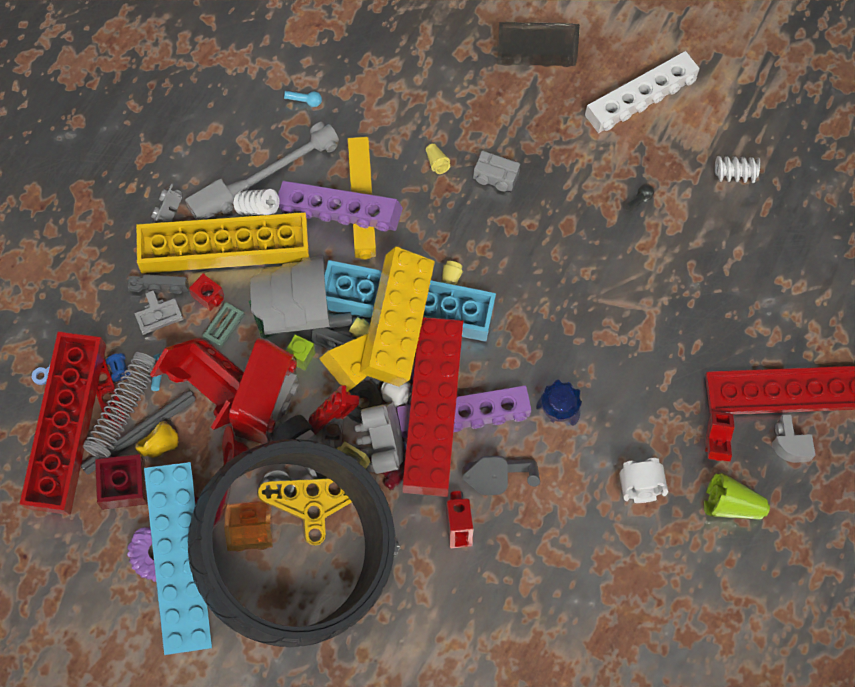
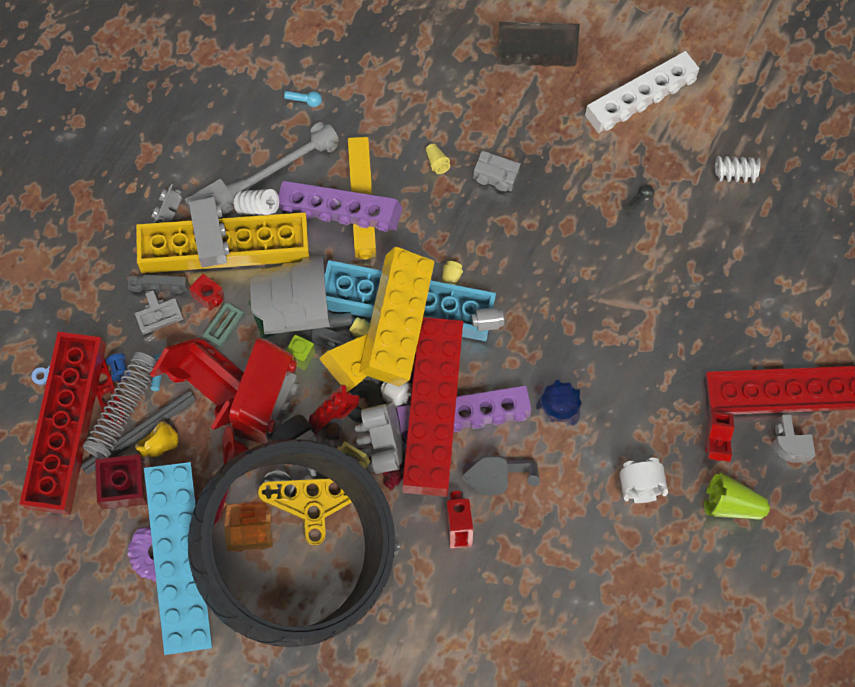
(209, 232): none -> light grey brick
(488, 319): none -> light grey brick

